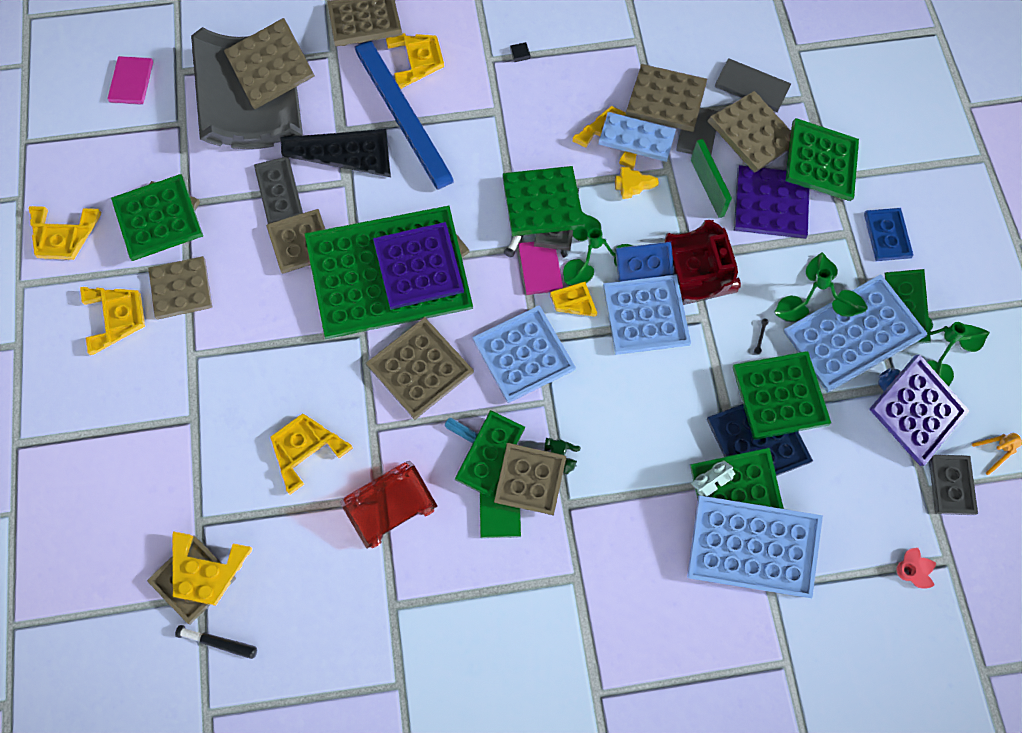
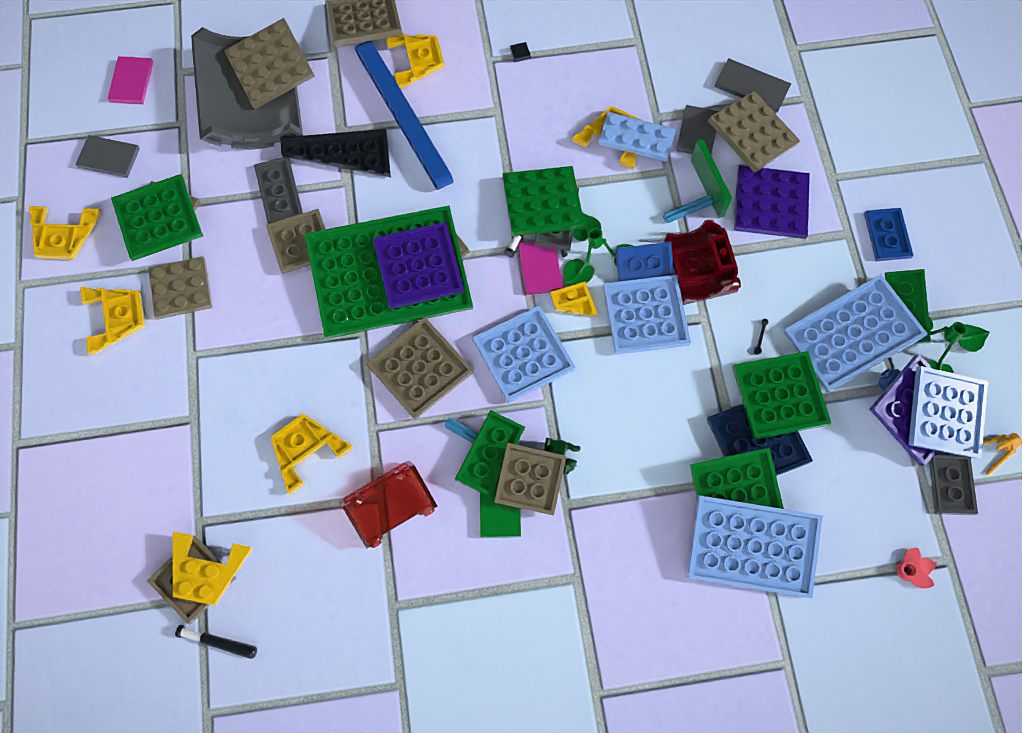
(107, 156): none -> dark grey tile
(633, 182): yellow rock -> none
(666, 97): dark tan plate -> none
(688, 209): none -> dark azure axle
(720, 473): light aqua hinge -> none
(822, 159): green plate -> none
(822, 272): green plant -> none
(948, 412): none -> light blue plate

